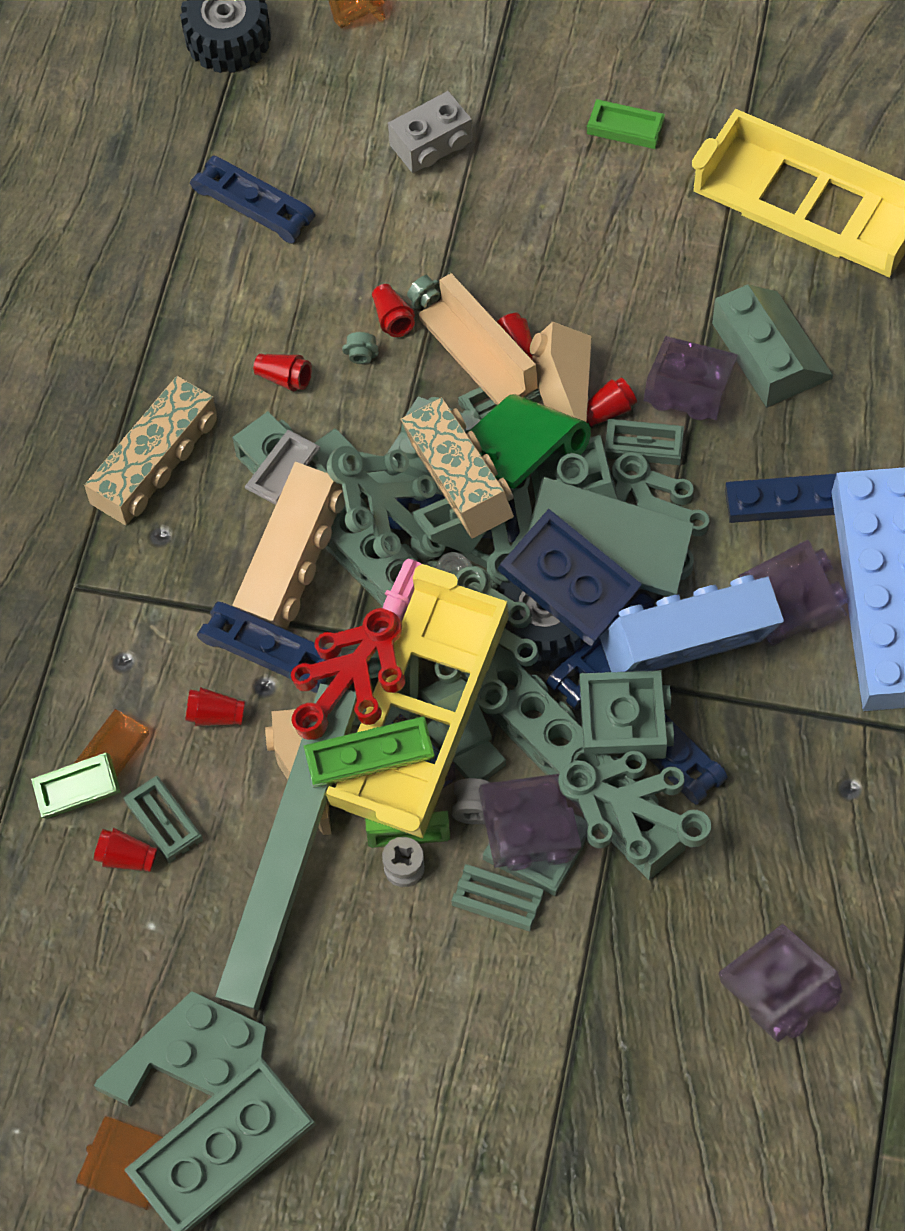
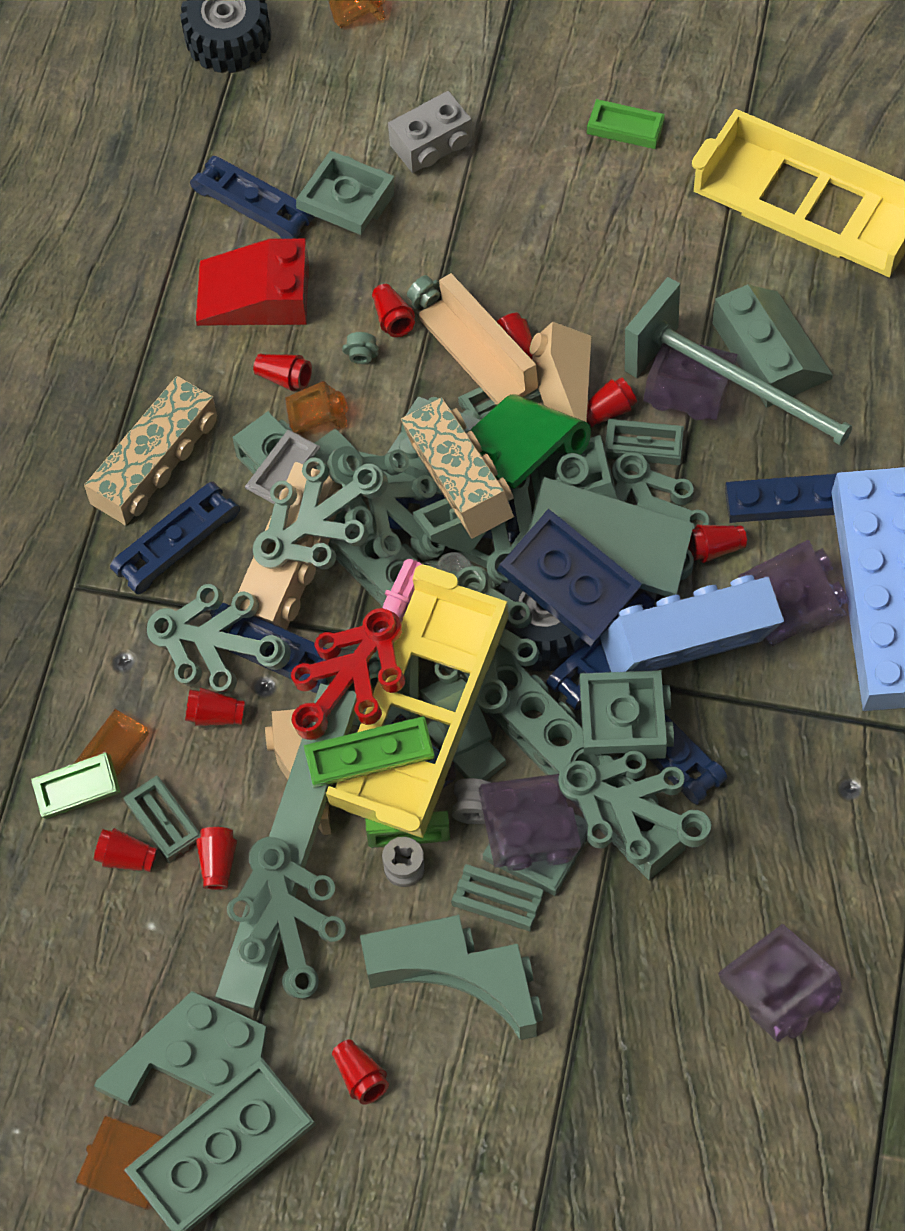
(174, 536): none -> dark blue plate
(210, 637): none -> sand green plant
(216, 855): none -> red cone
(255, 285): none -> red slope
(283, 910): none -> sand green plant
(313, 517): none -> sand green plant
(316, 407): none -> clear orange bracket
(346, 192): none -> sand green plate
(361, 1074): none -> red cone
(440, 955): none -> sand green arch
(657, 325): none -> sand green tile
(714, 541): none -> red cone

